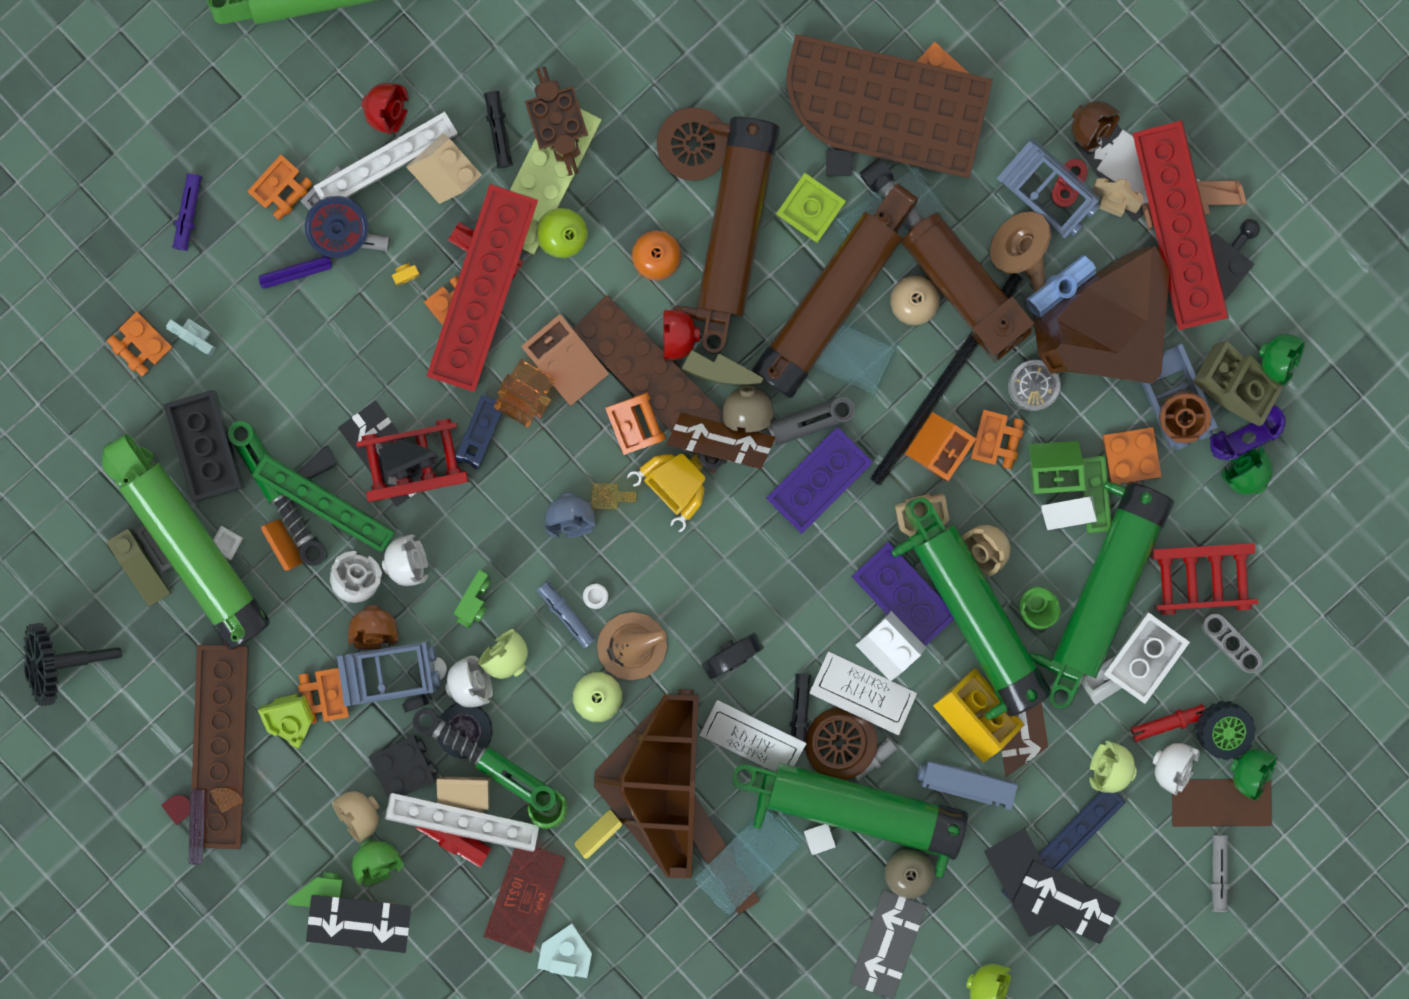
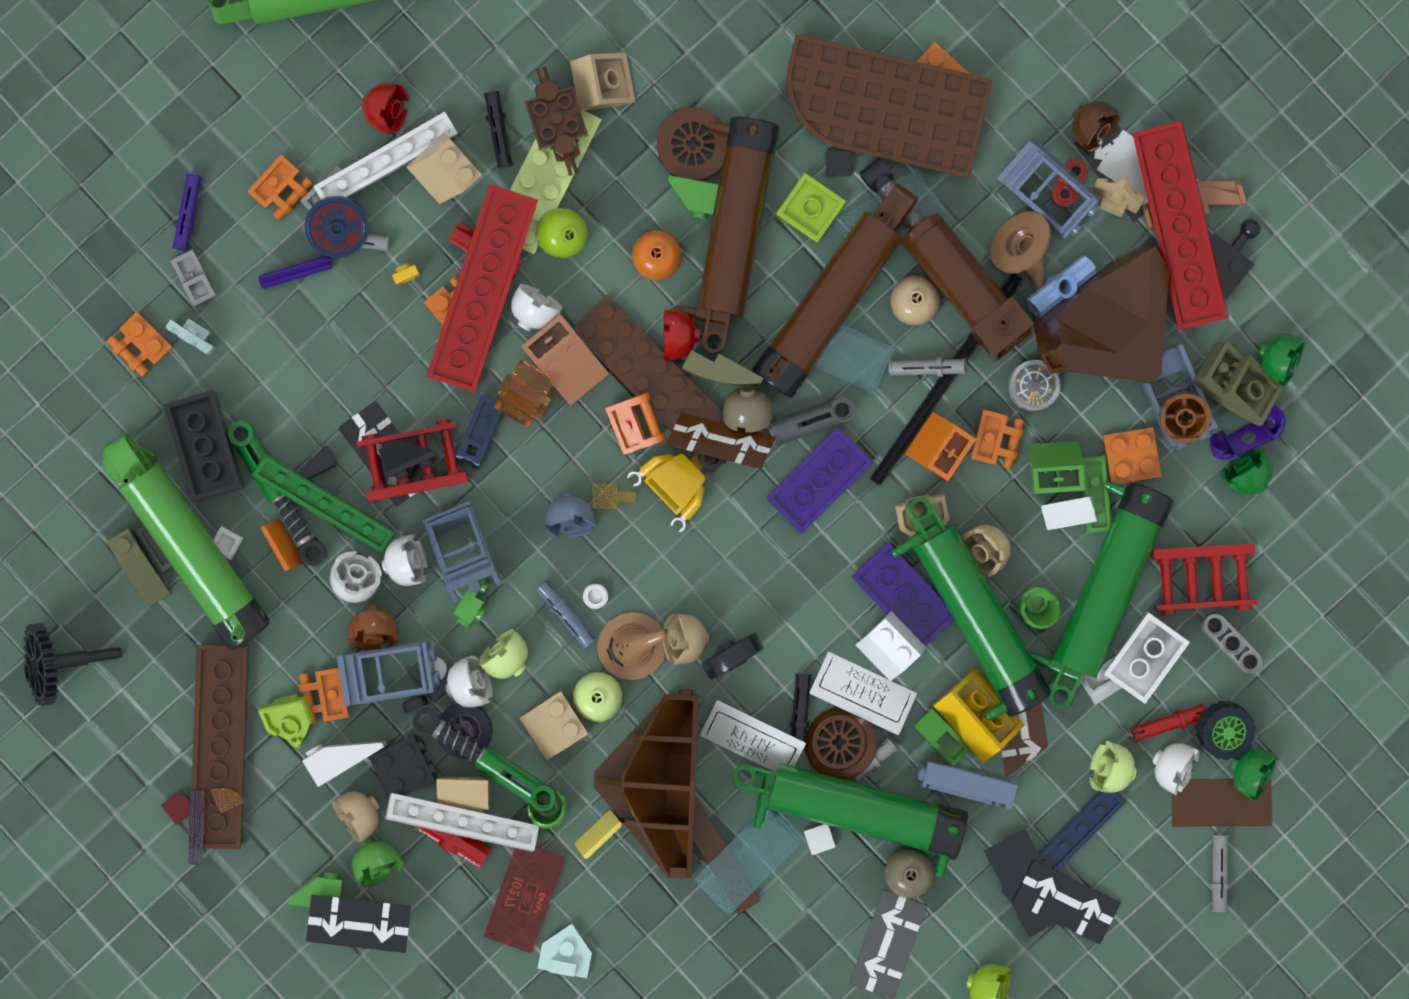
(193, 277): none -> light grey slope
(335, 759): none -> white slope
(468, 571): none -> sand blue door
(533, 308): none -> white cylinder
(554, 725): none -> tan slope
(602, 81): none -> tan slope
(685, 639): none -> tan cylinder
(695, 195): none -> bright green slope
(942, 737): none -> bright green slope
(958, 366): none -> light grey pin

